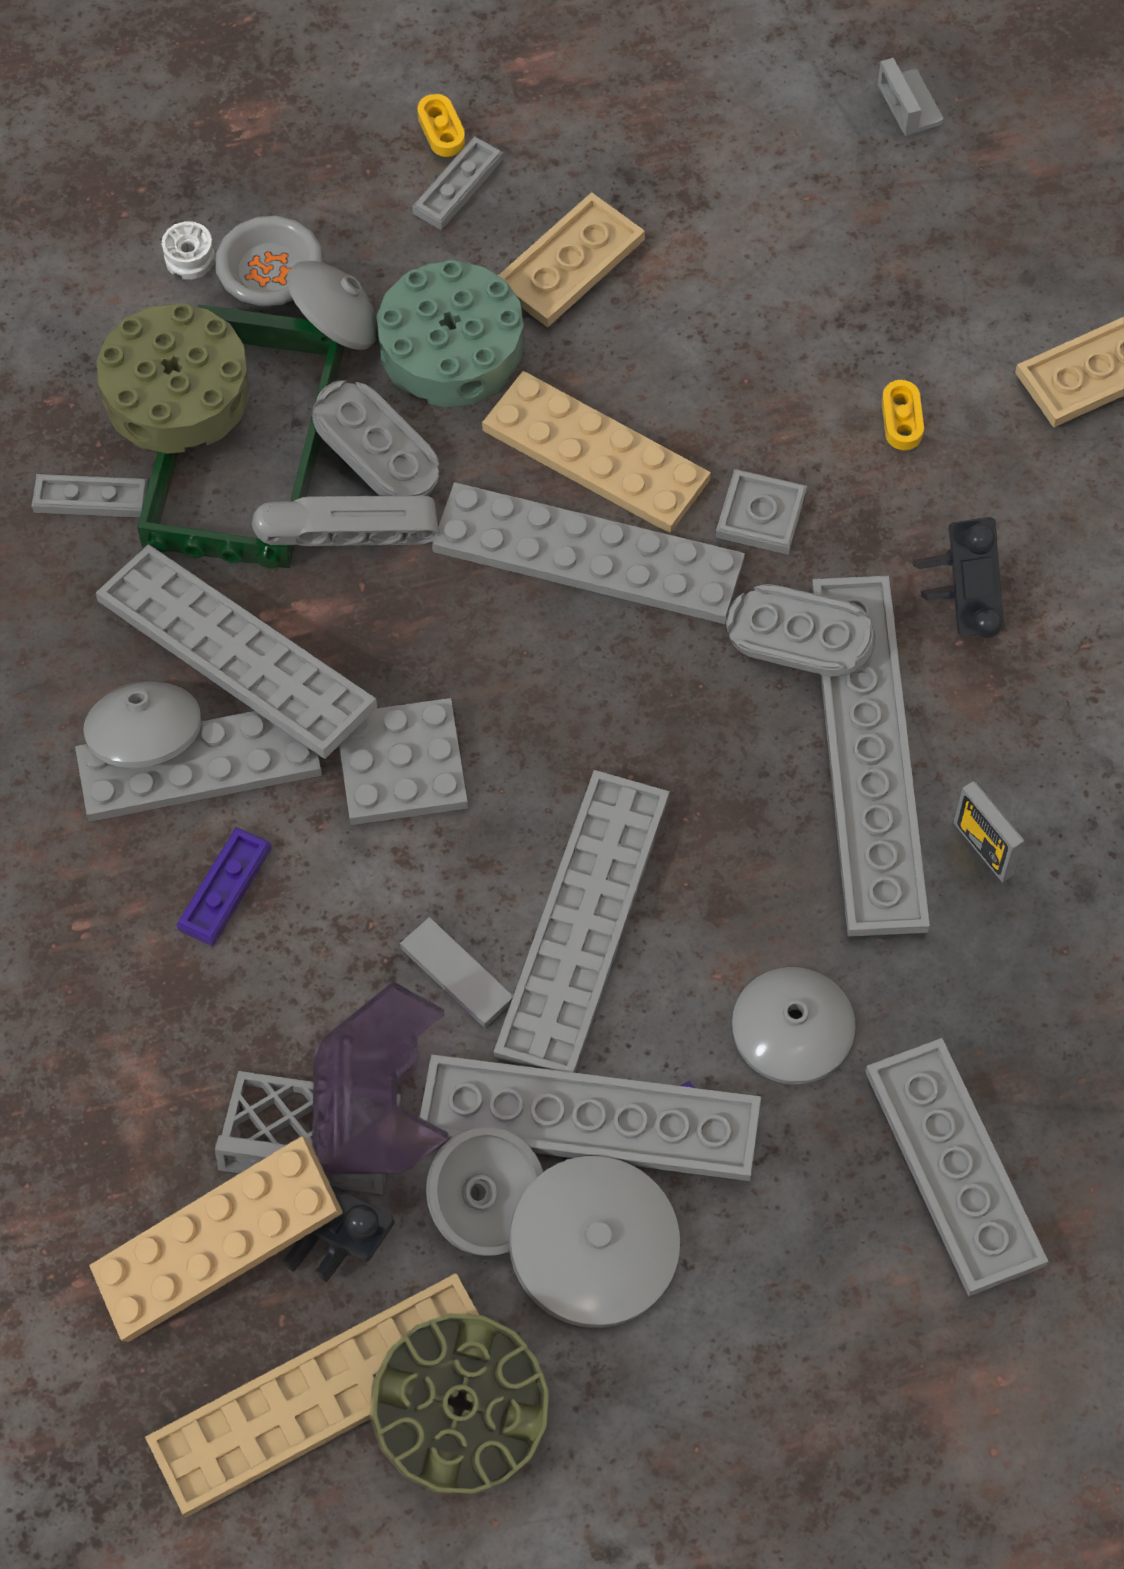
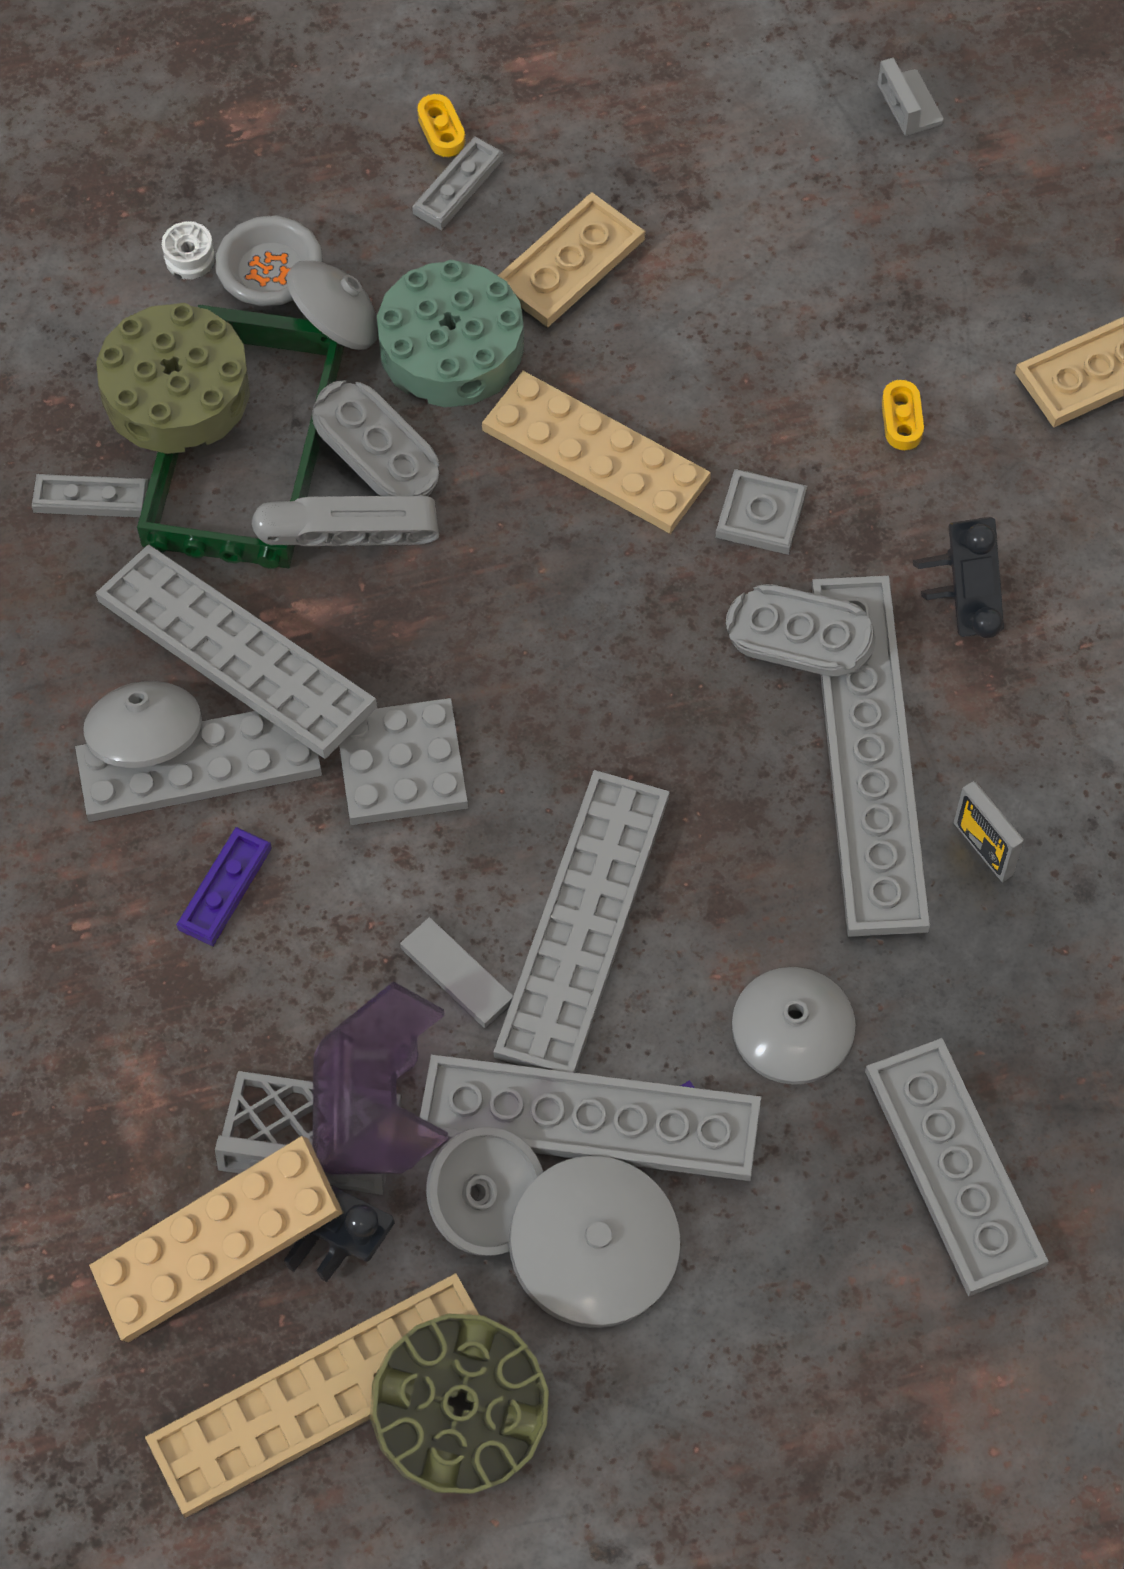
(589, 552): light grey plate -> none

